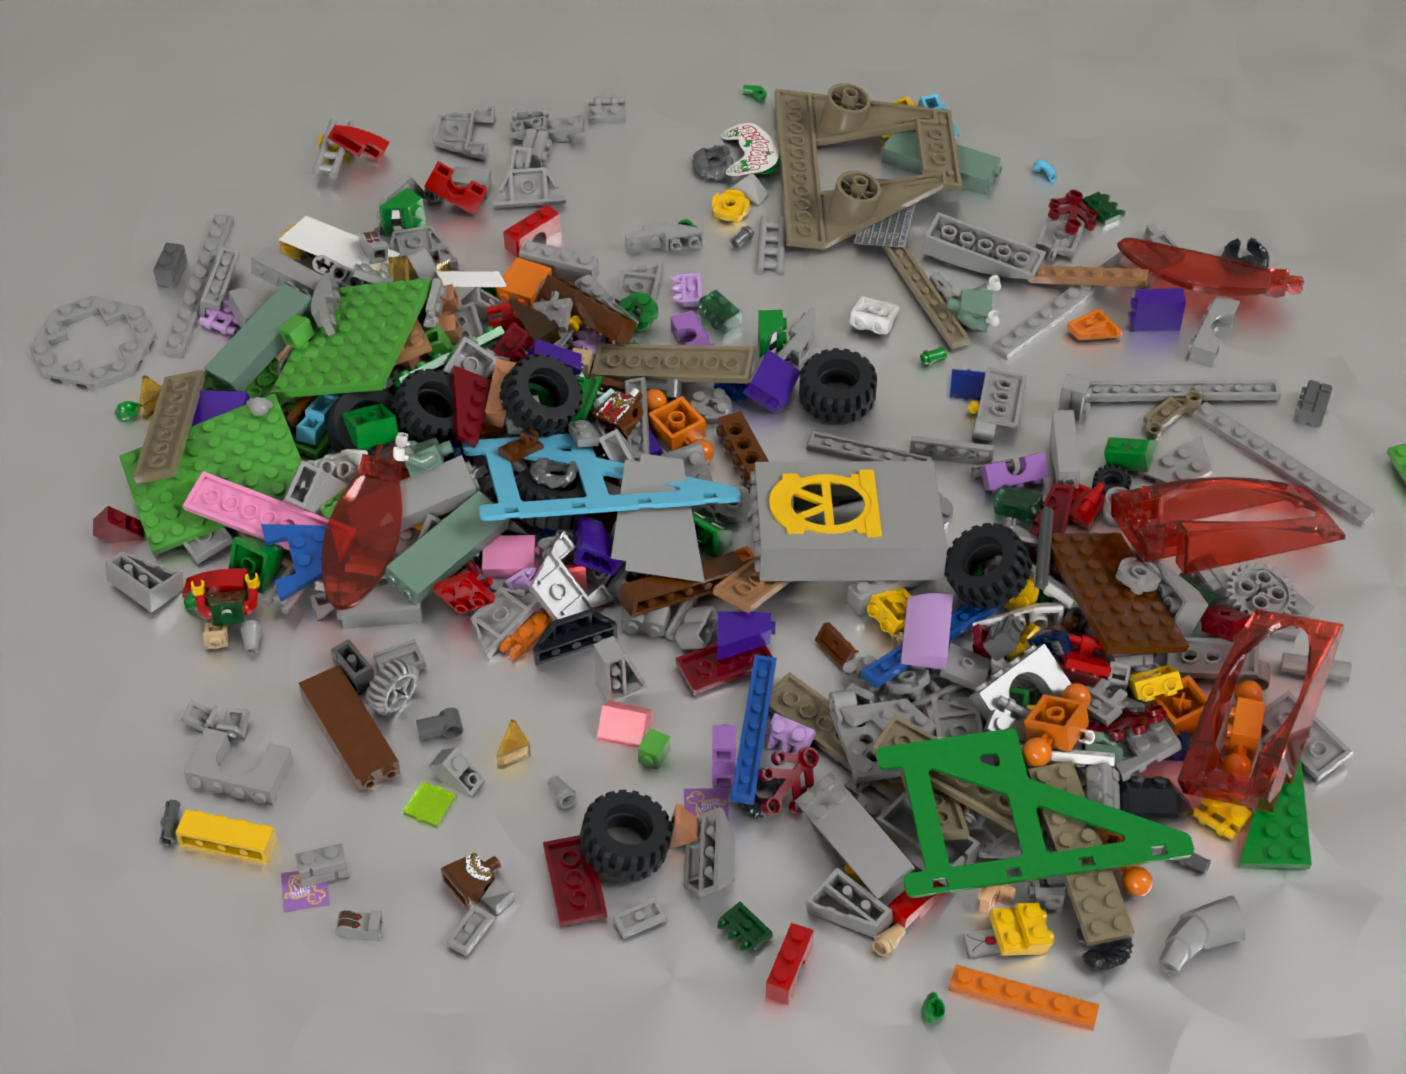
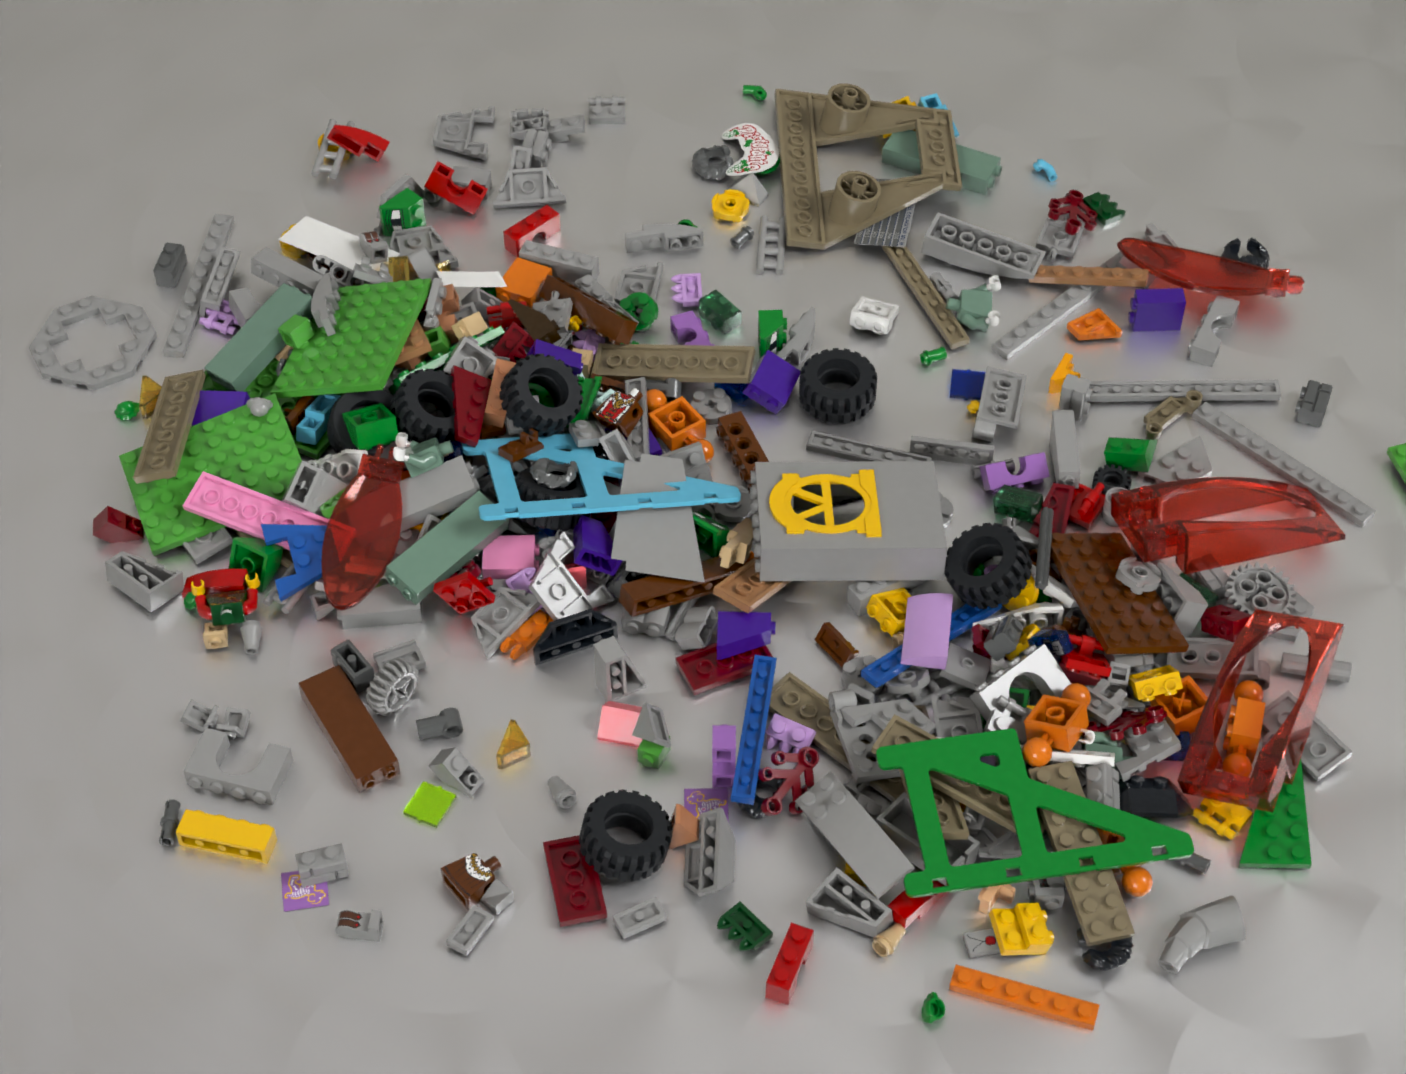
(469, 326): none -> tan brick
(652, 726): none -> light grey slope
(738, 545): none -> tan slope
(1064, 368): none -> light orange slope

